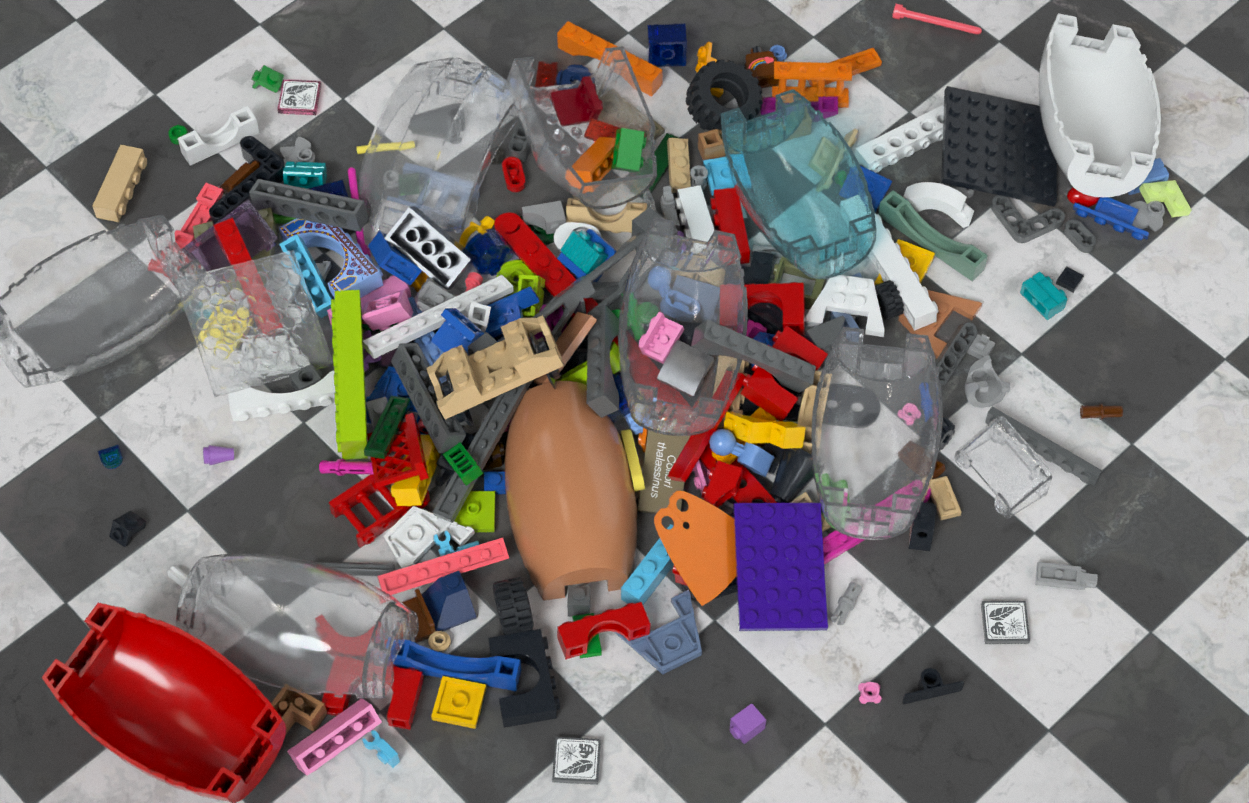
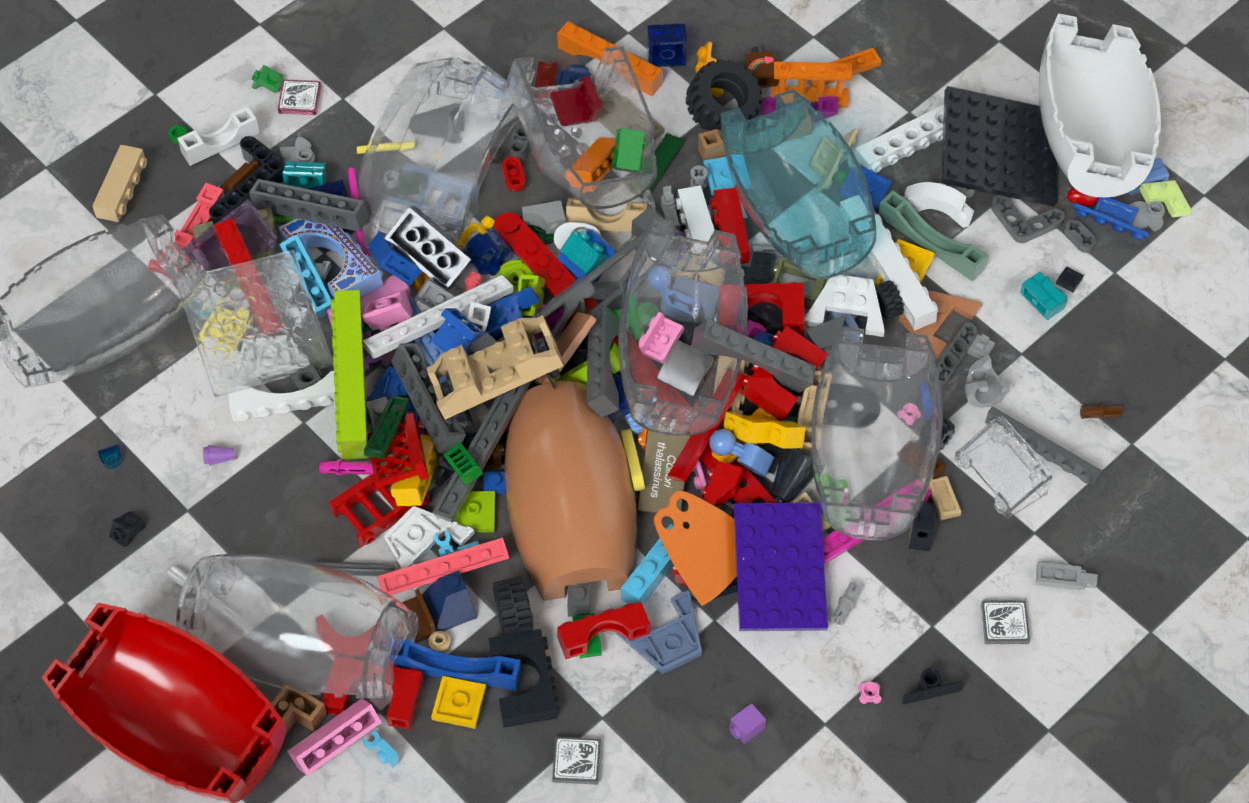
(600, 129): clear red plate -> none
(678, 164): tan plate -> none
(779, 52): medium blue plate -> none
(901, 12): coral piece -> none

